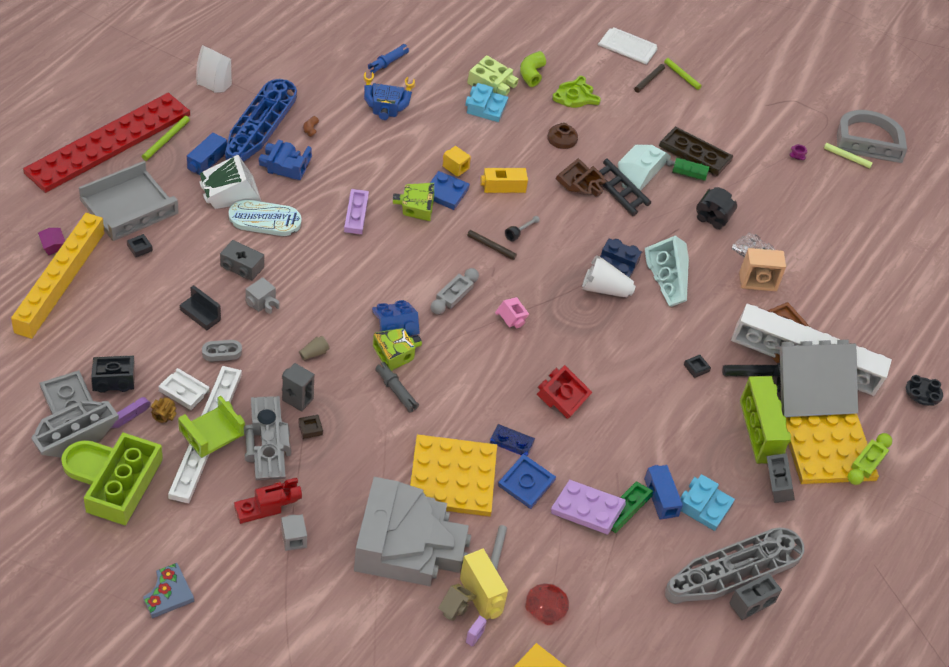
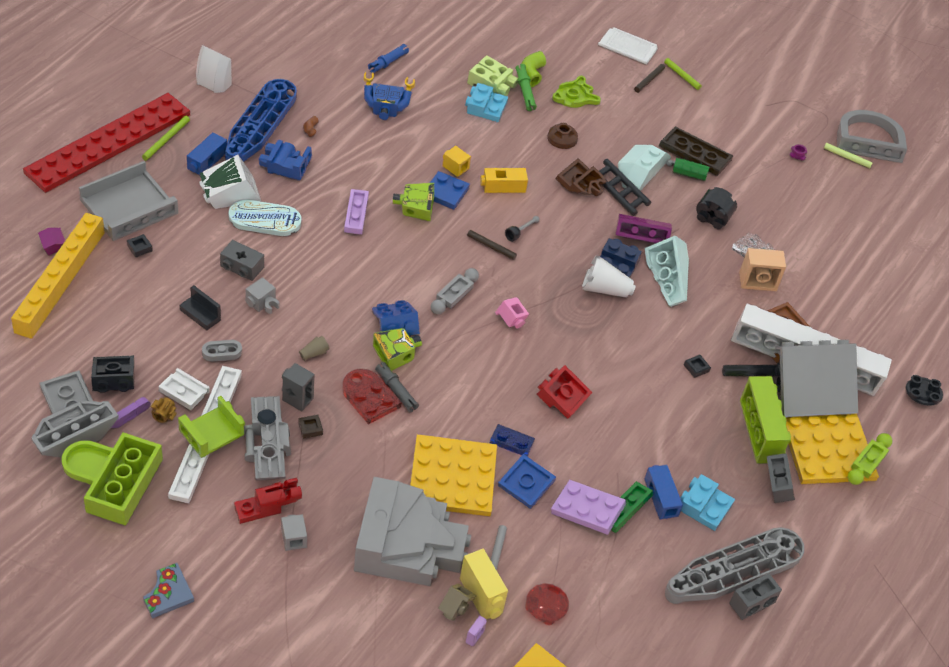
(370, 396): none -> clear red plate
(524, 81): none -> bright green pin
(642, 229): none -> magenta brick

